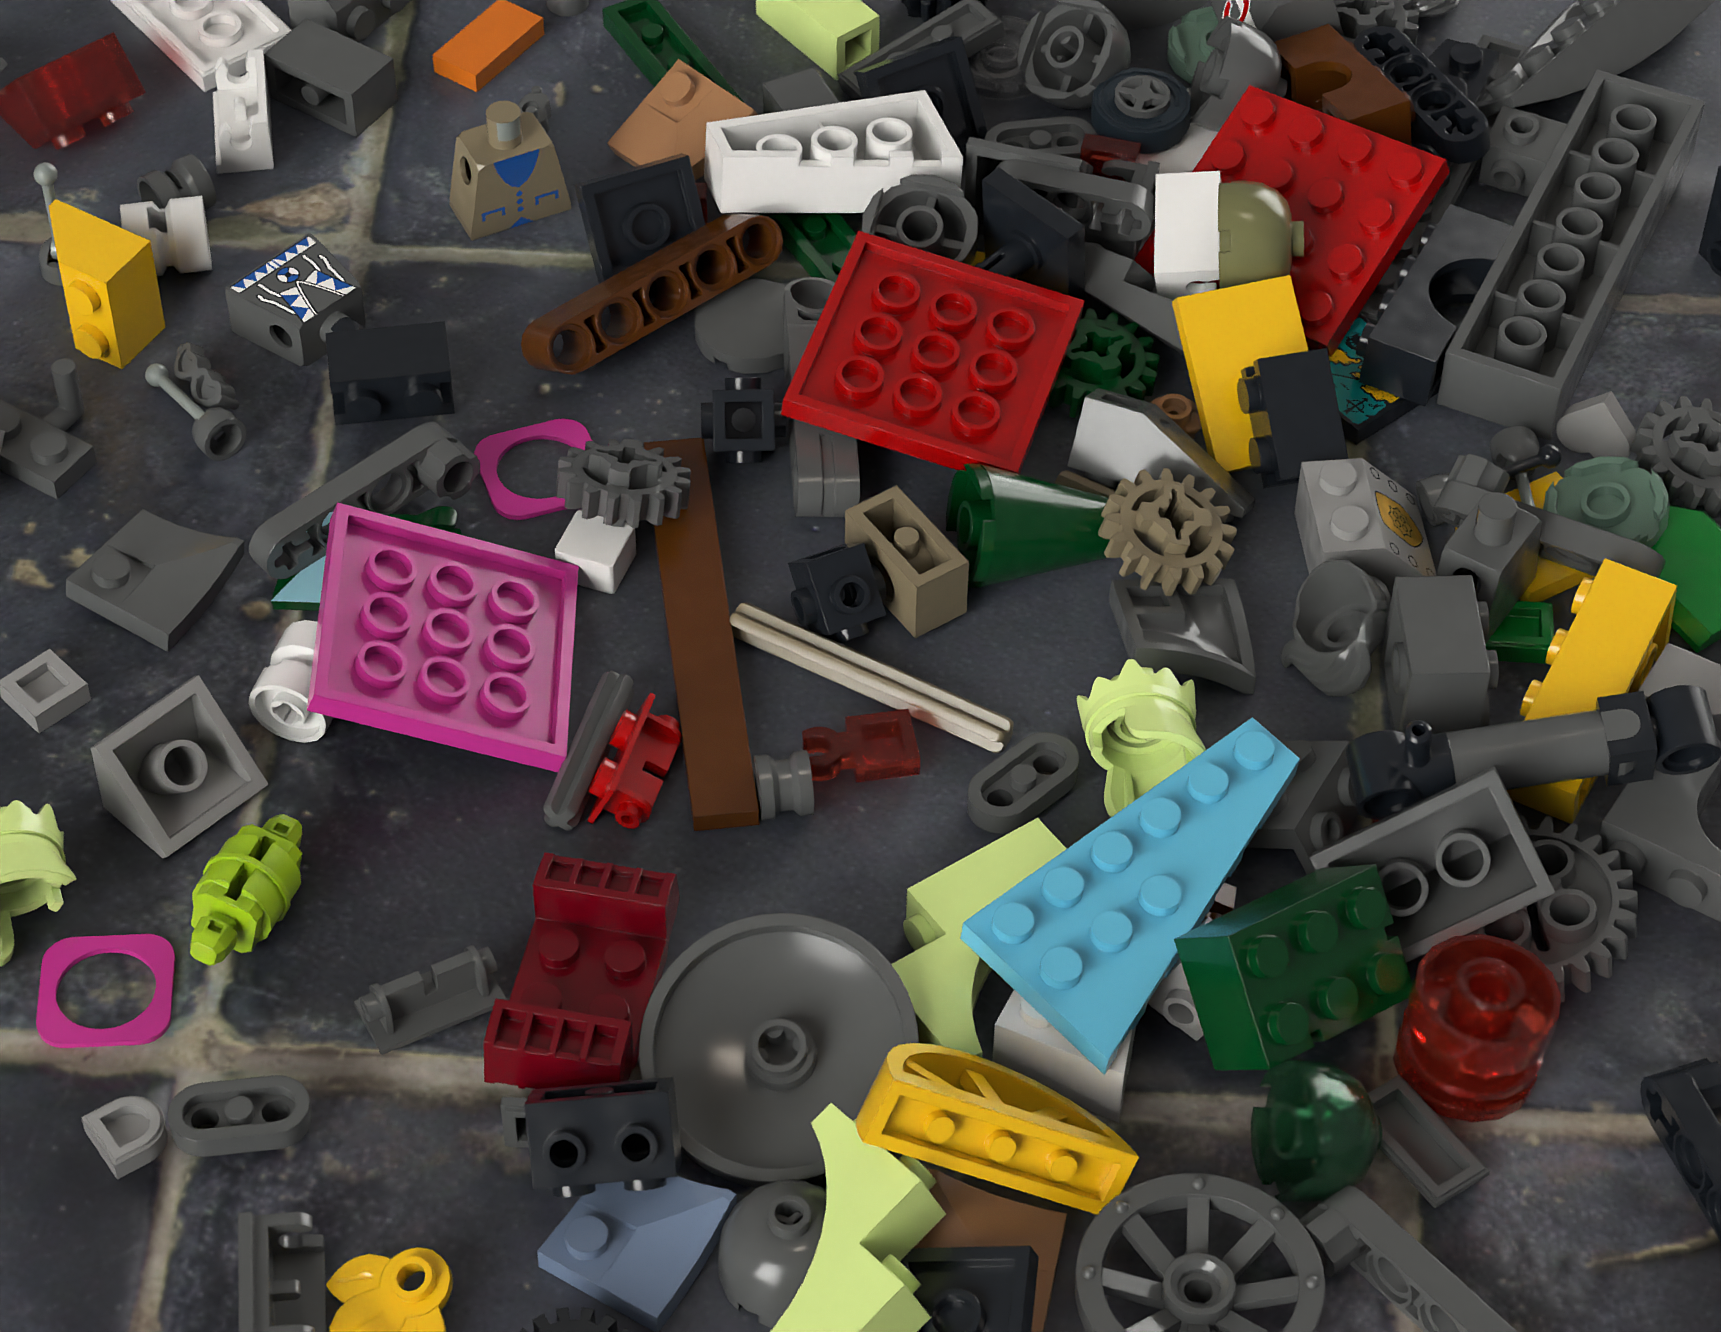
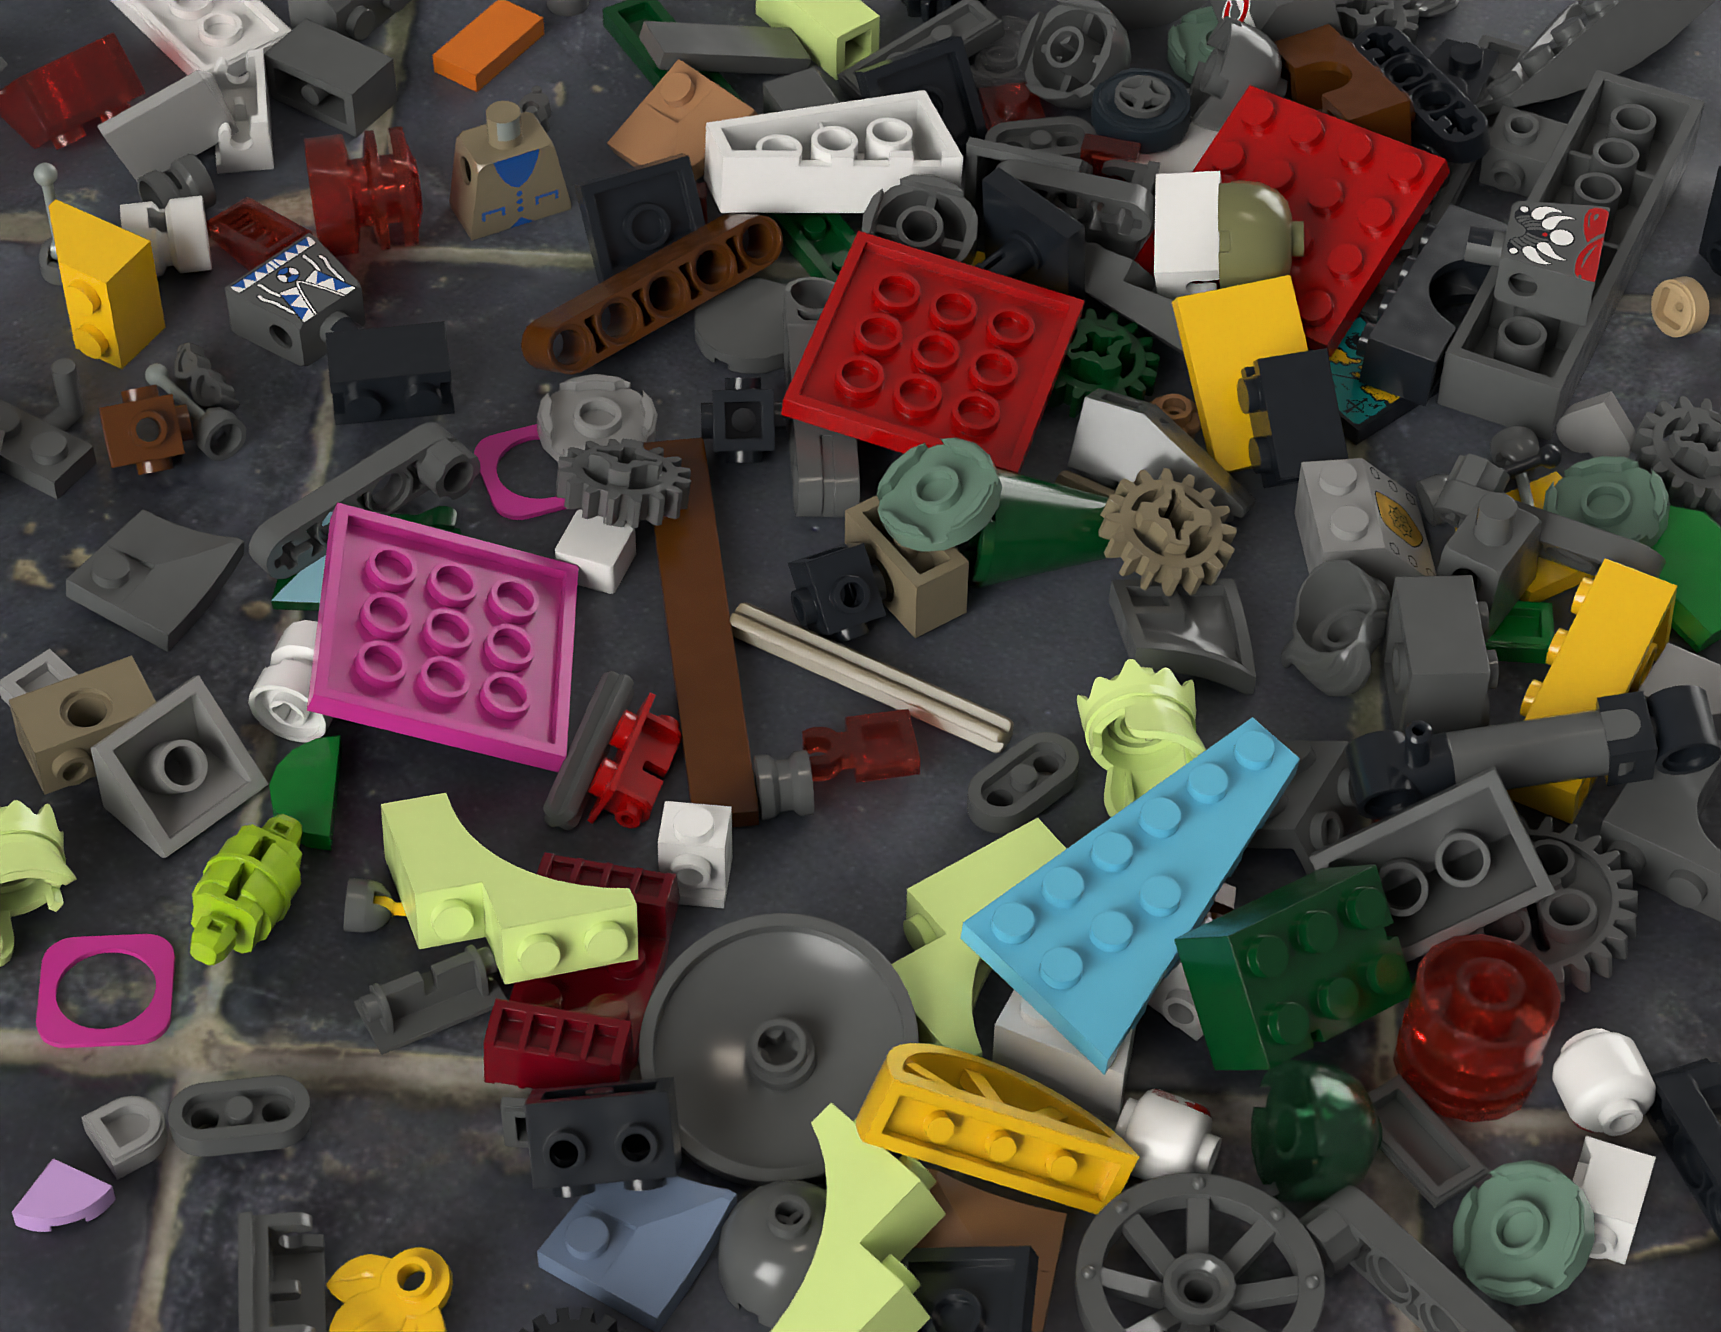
(62, 1197): none -> lavender tile
(72, 715): none -> dark tan brick
(120, 433): none -> reddish brown brick
(169, 124): none -> light grey slope
(259, 241): none -> clear red slope
(307, 789): none -> green tile
(363, 191): none -> clear red wheel
(368, 906): none -> dark grey hinge
(466, 892): none -> yellowish green arch
(595, 411): none -> light grey tile
(698, 849): none -> white brick
(725, 47): none -> dark grey tile
(939, 495): none -> sand green tile
(1009, 104): none -> clear red plate
(1168, 1135): none -> white head
(1524, 1233): none -> sand green tile
(1544, 257): none -> dark grey torso
(1603, 1082): none -> white head
(1615, 1187): none -> white window
(1680, 306): none -> tan tile

